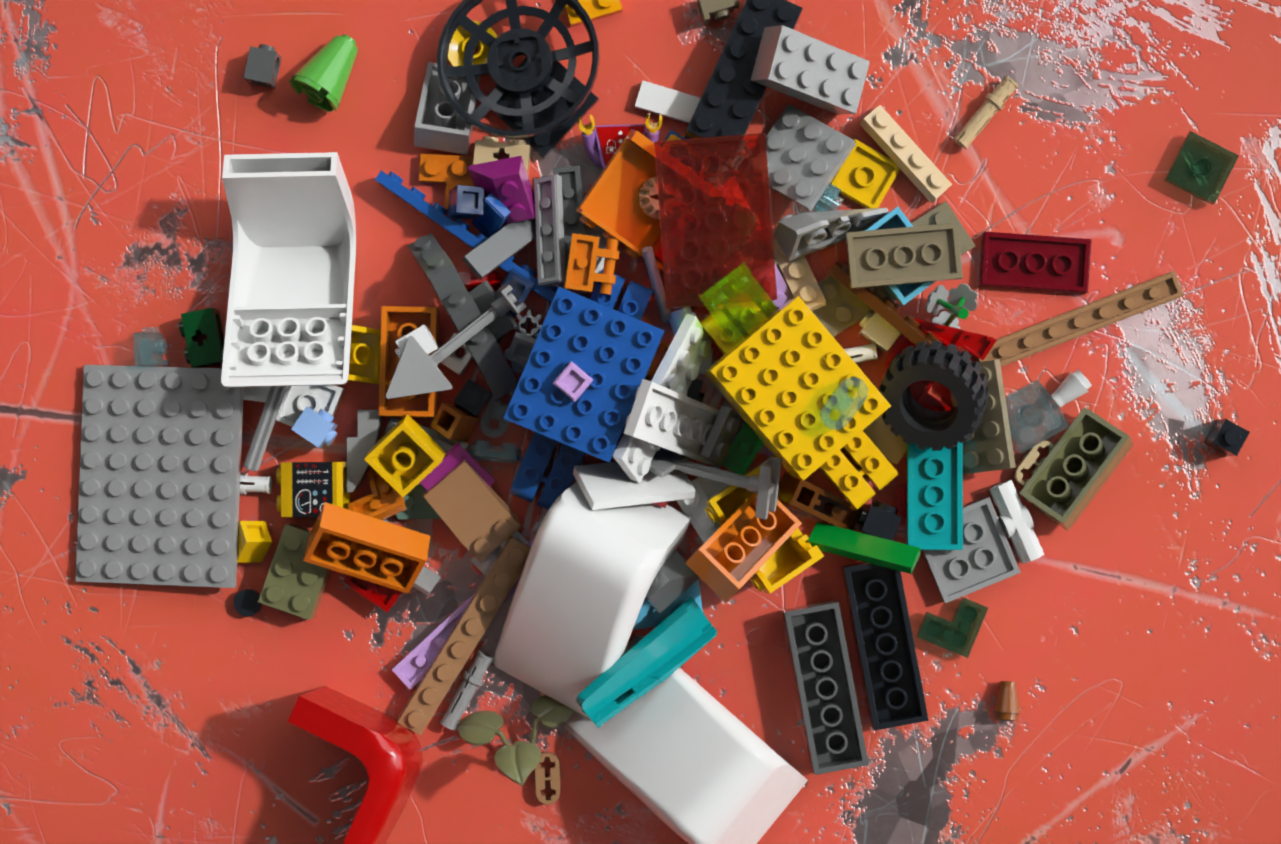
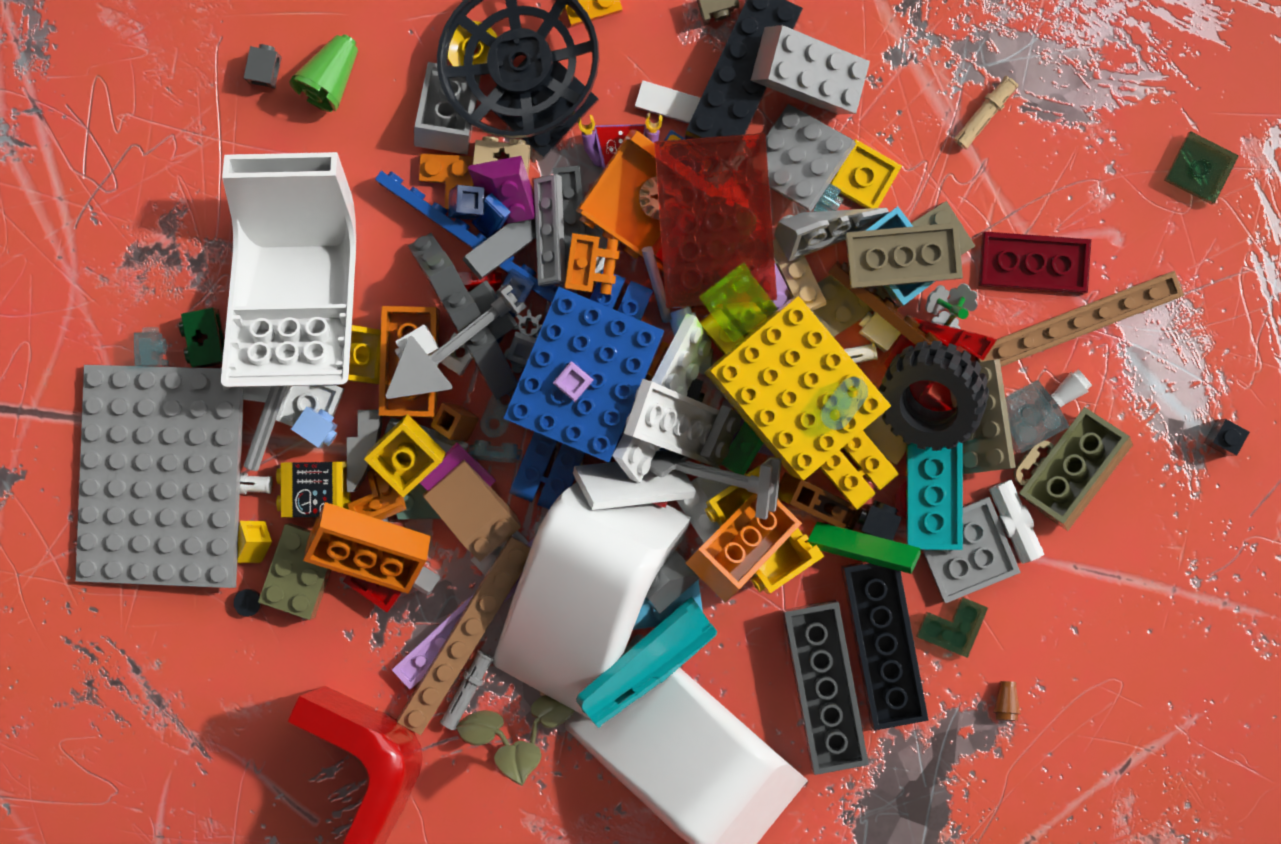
(473, 397): black brick -> none
(554, 777): medium nougat beam -> none
(905, 153): tan plate -> none

